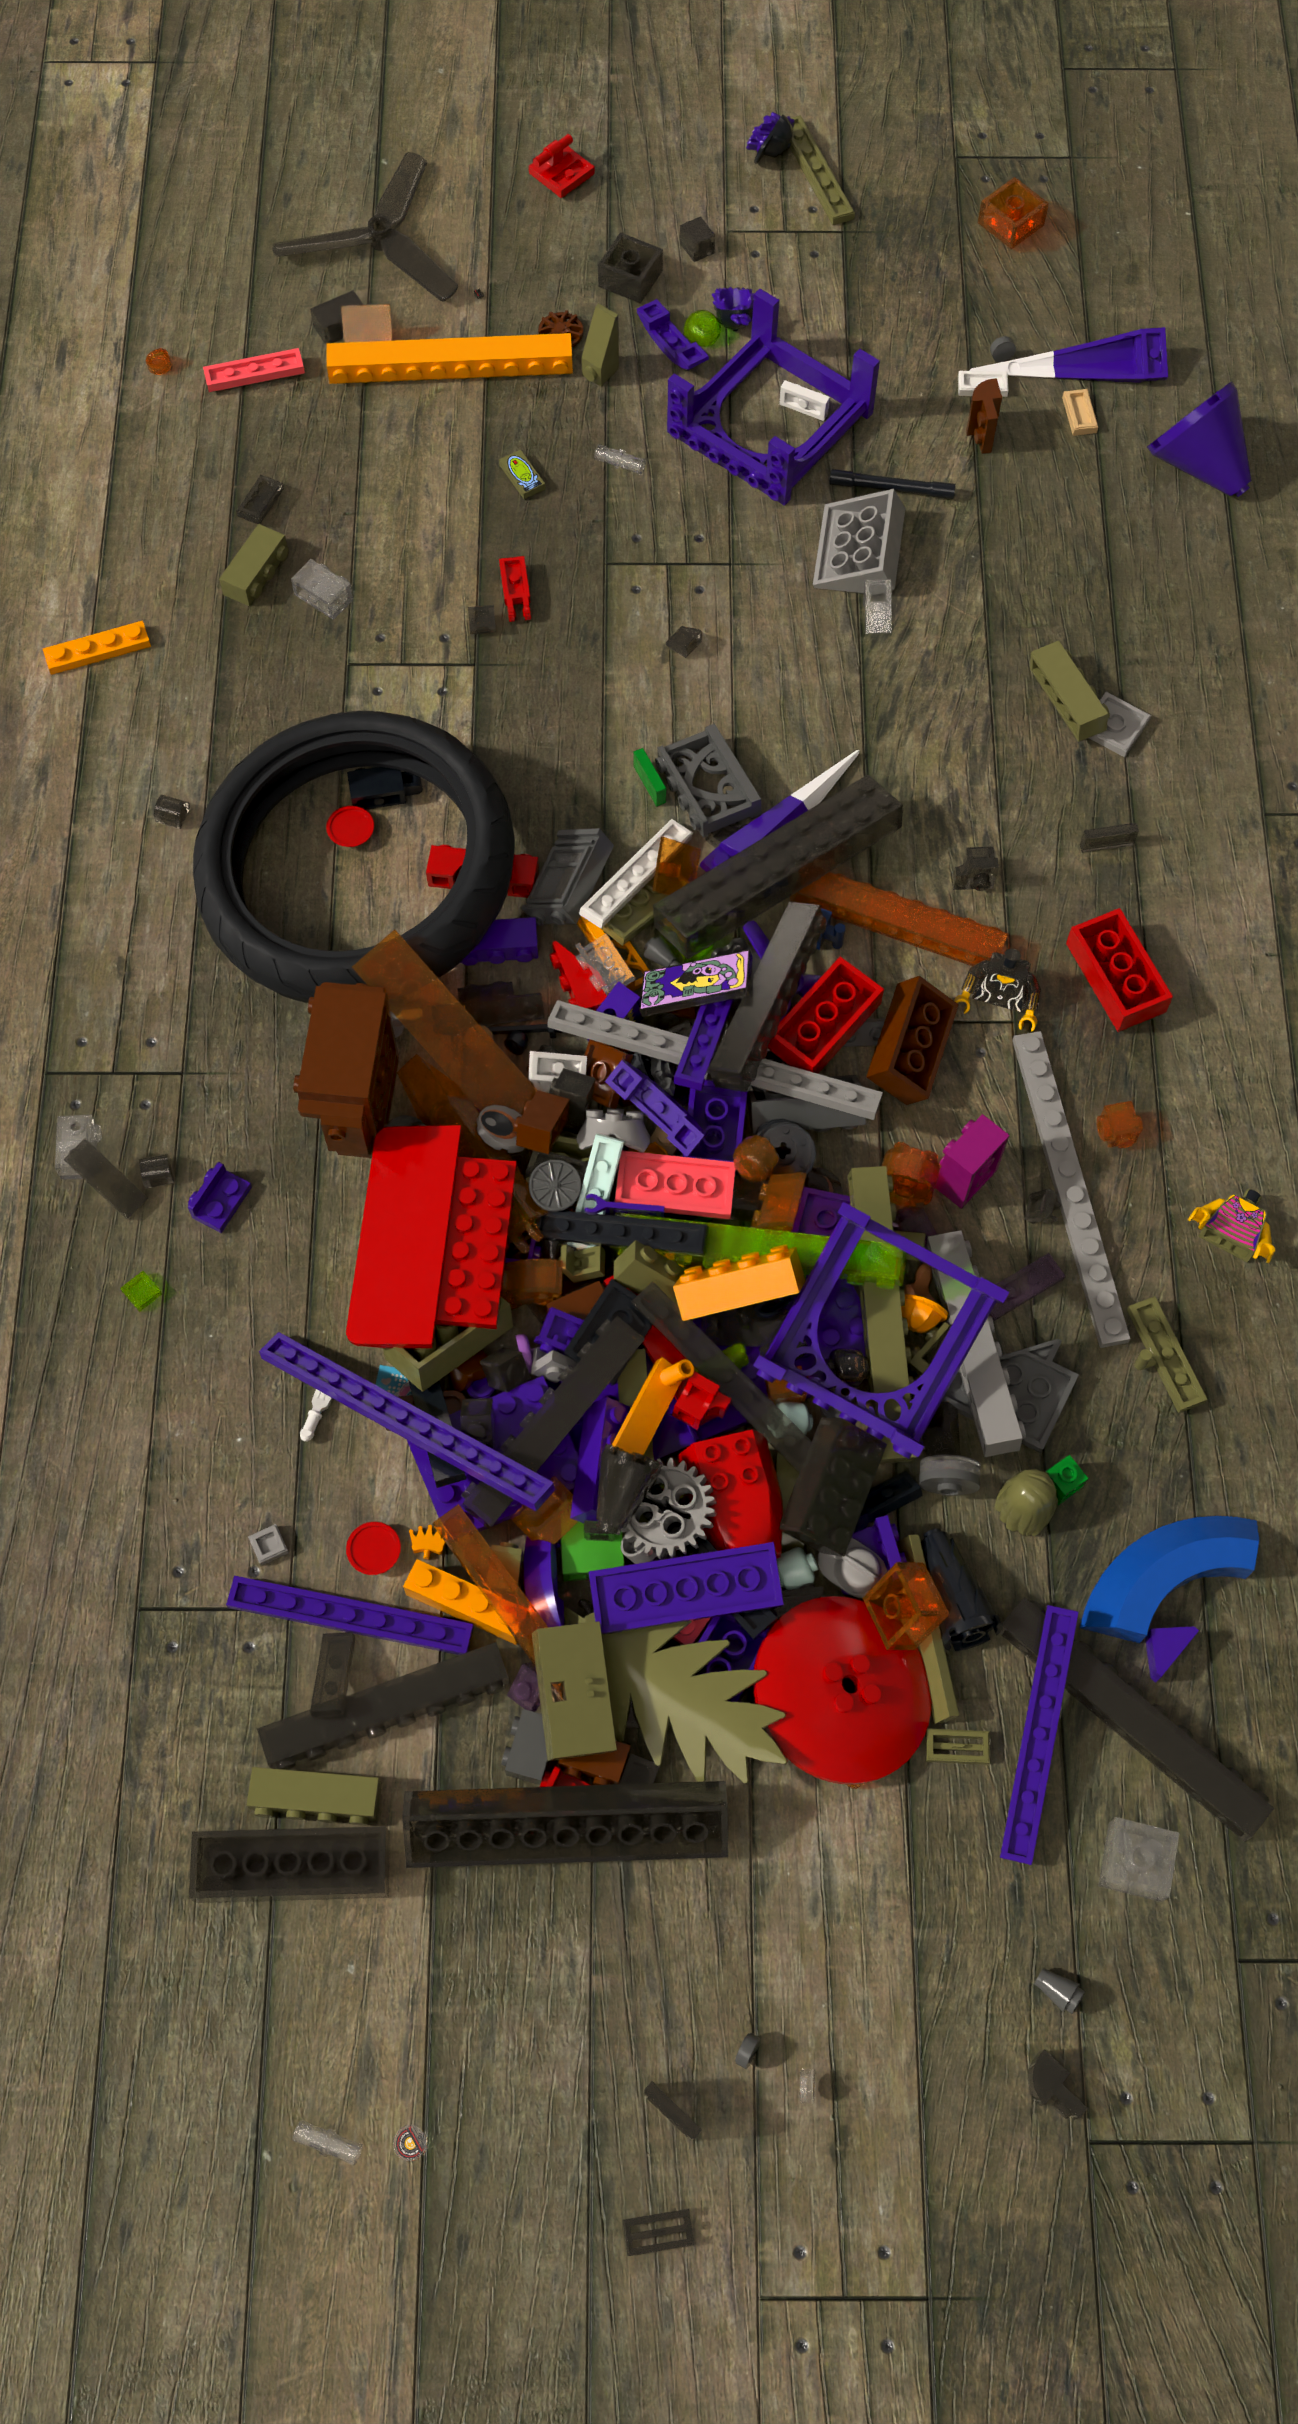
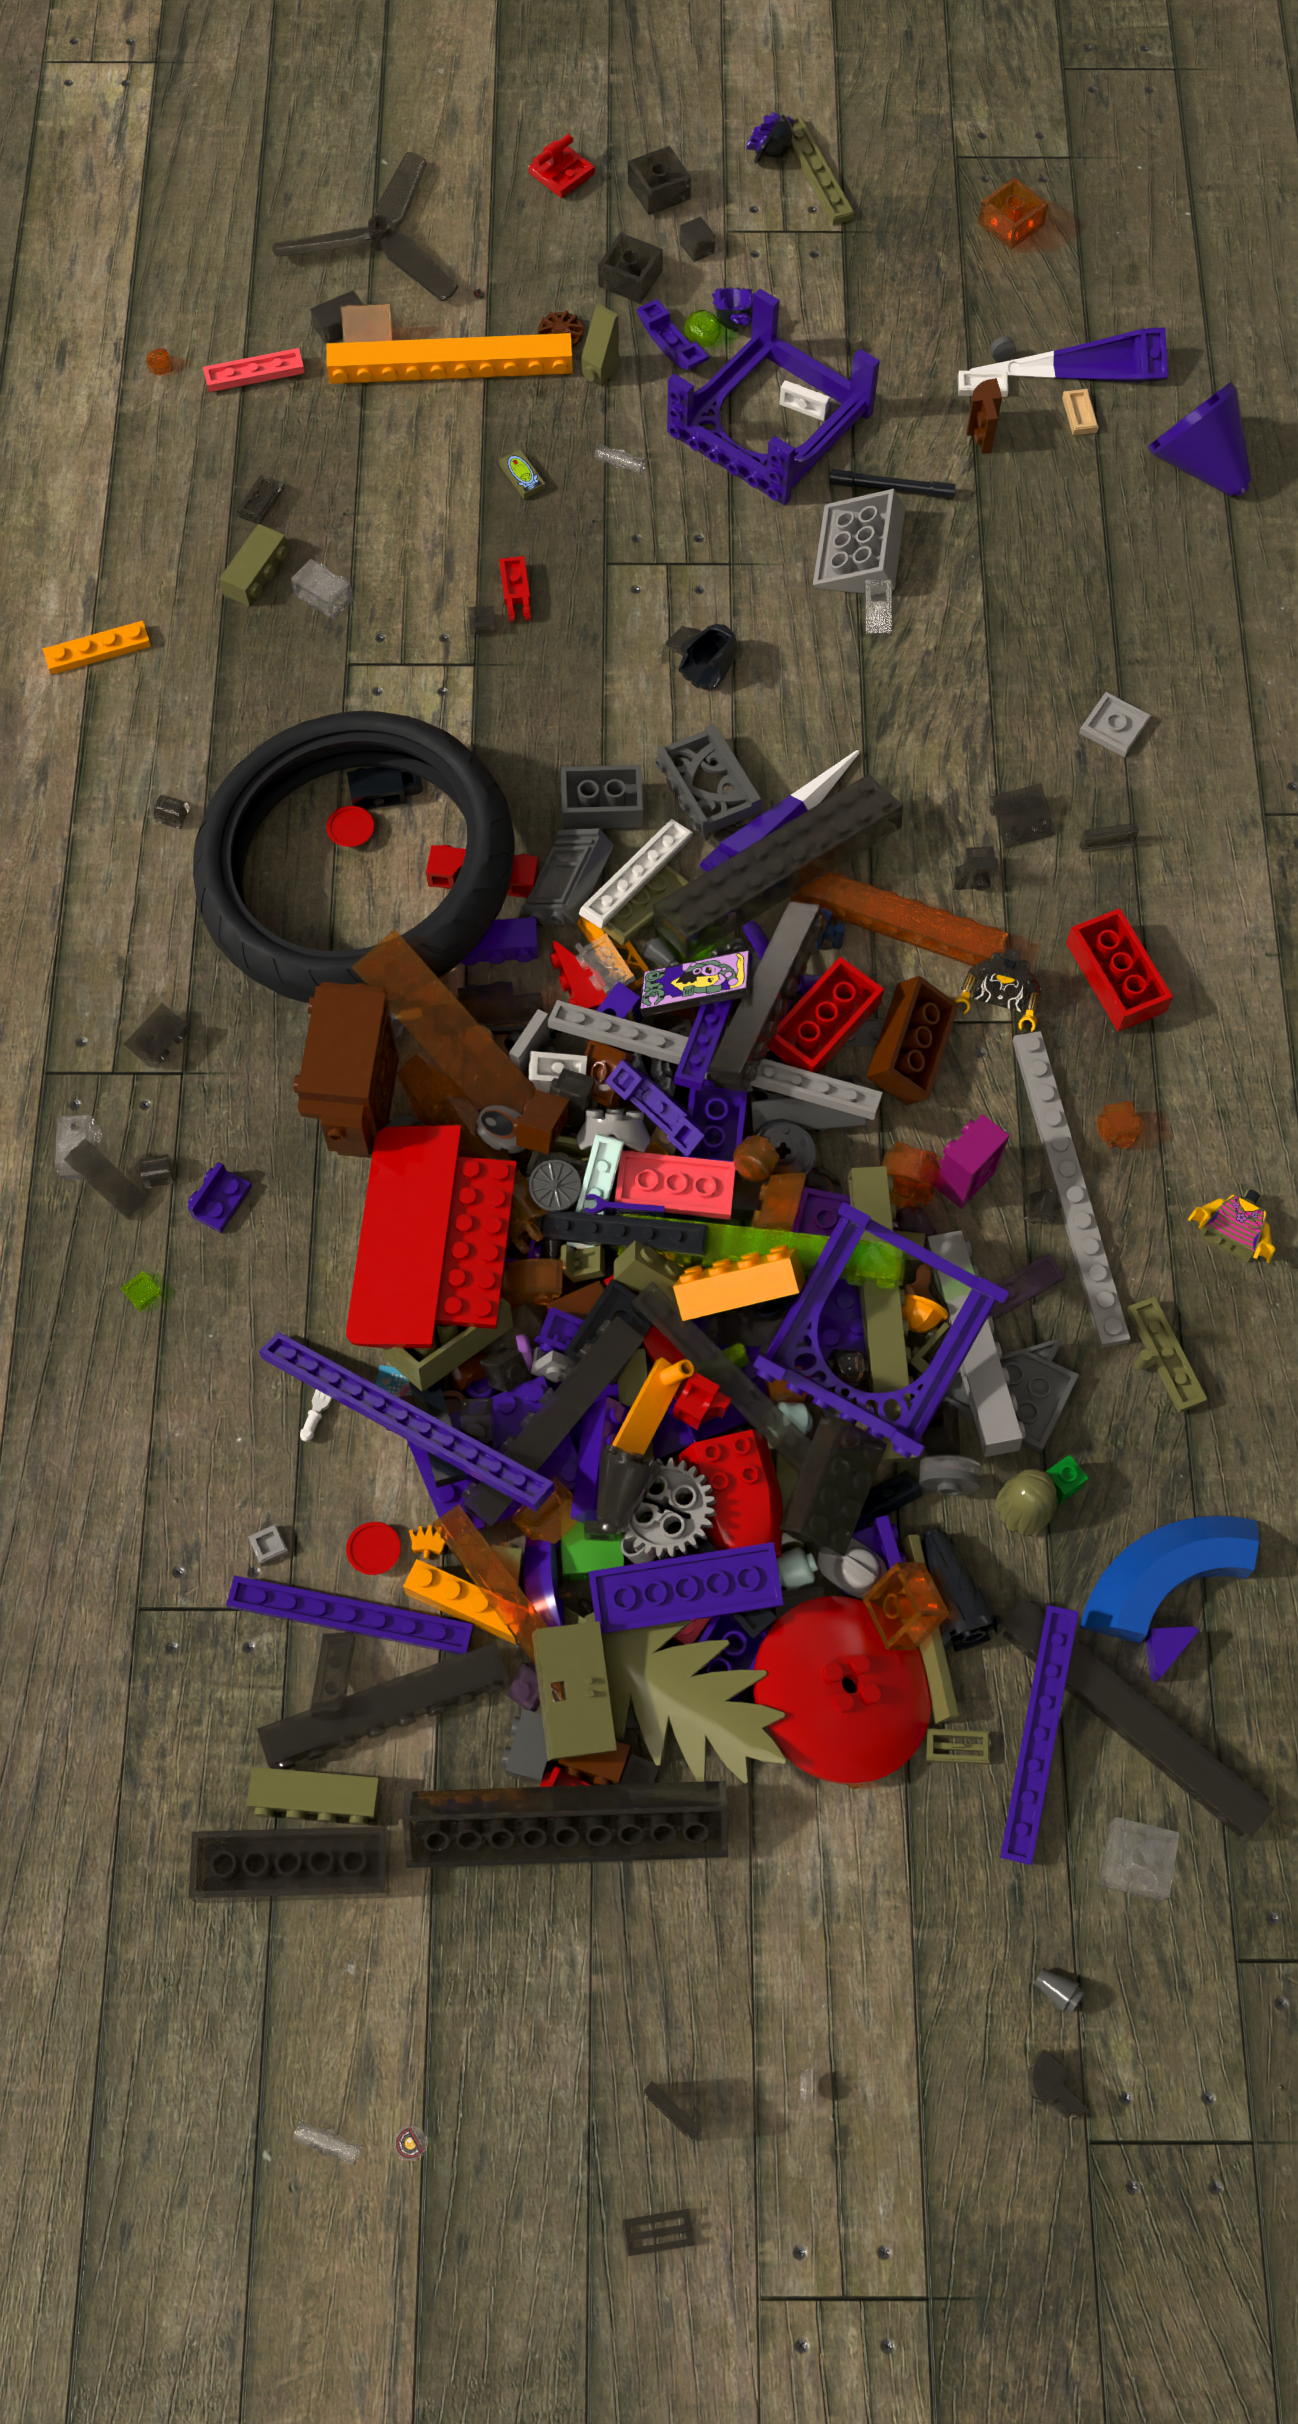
(156, 1034): none -> clear smoke bracket
(530, 1040): none -> light grey tile
(602, 797): none -> dark grey brick
(649, 777): green tile -> none
(659, 180): none -> clear smoke brick
(675, 866): clear orange piece -> none
(708, 656): none -> black hair
(747, 2050): dark grey tile -> none
(1022, 815): none -> clear smoke hinge
(1069, 691): olive brick -> none

